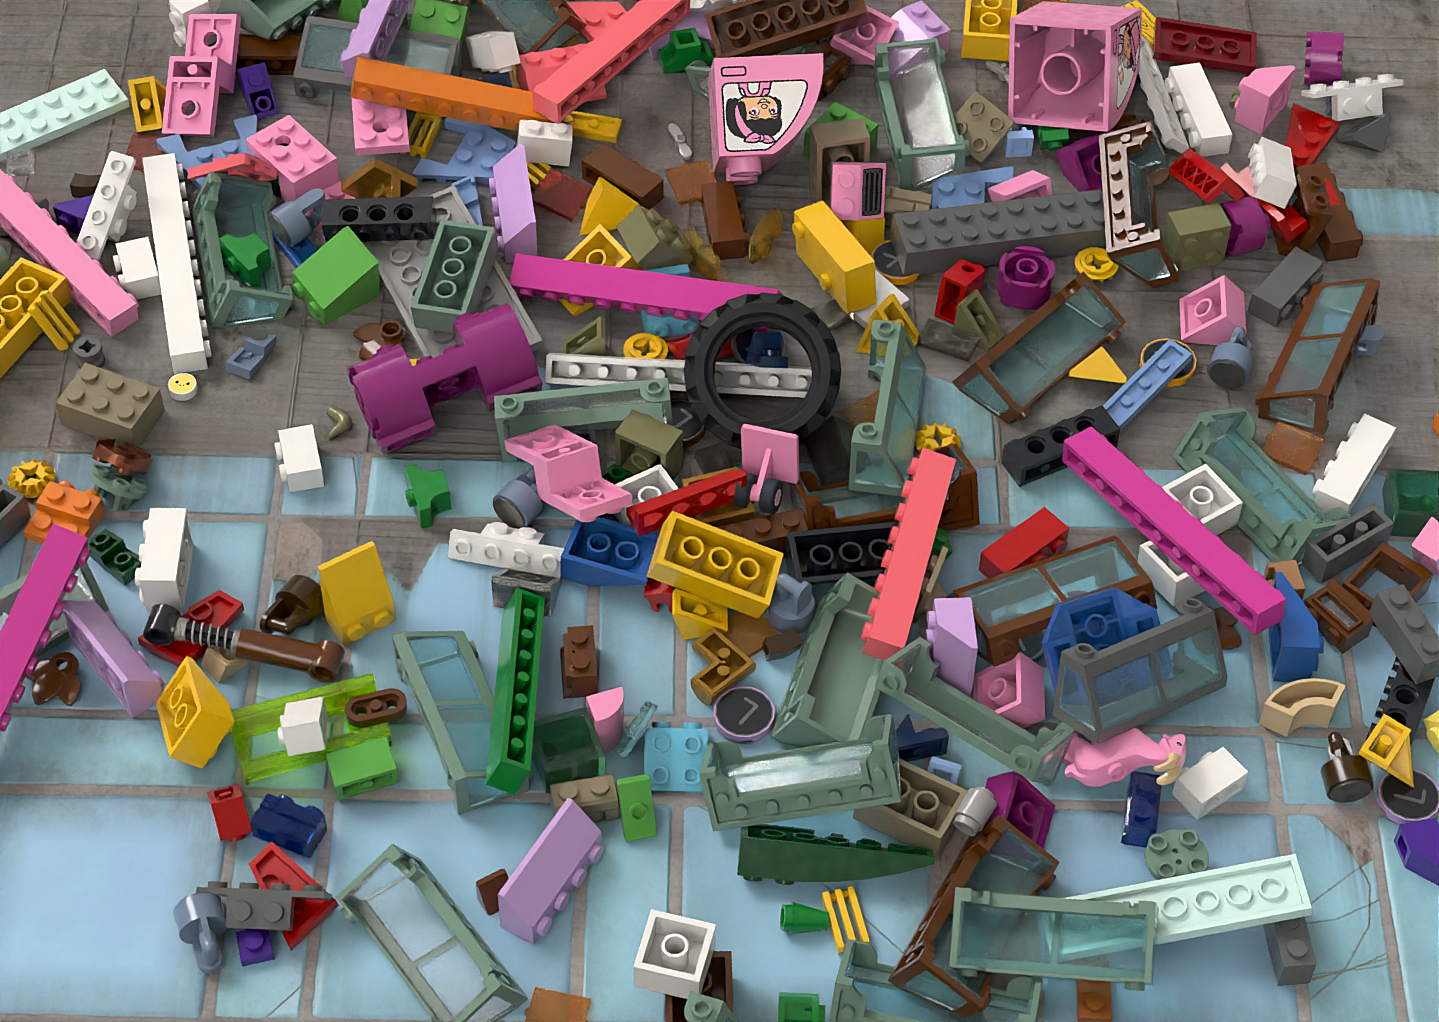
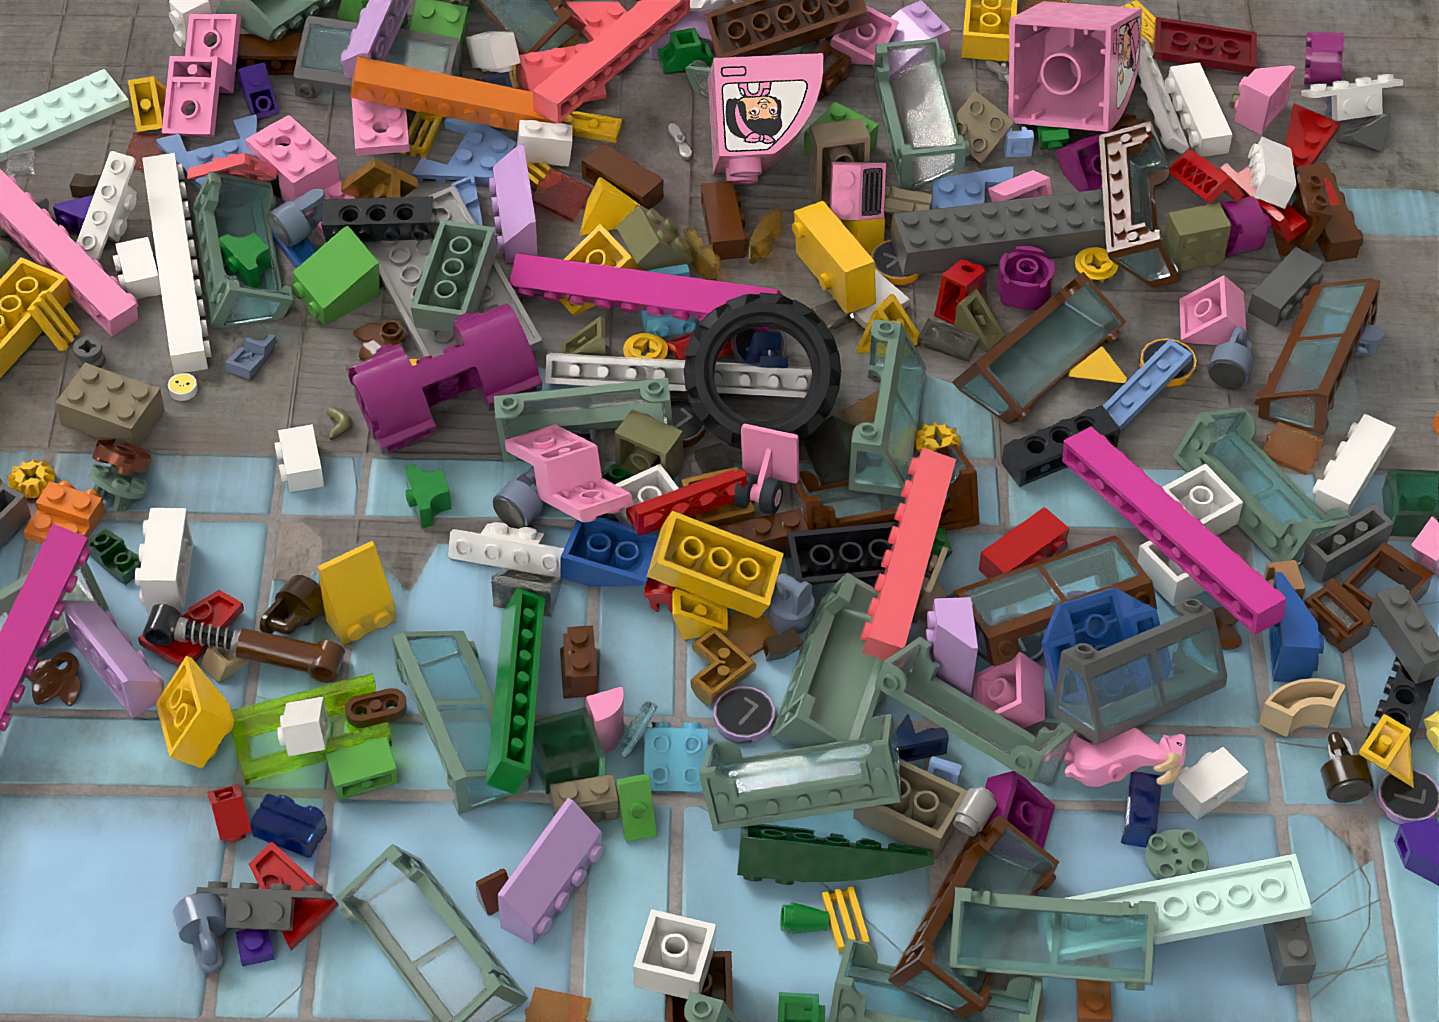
(687, 180): clear orange piece -> none

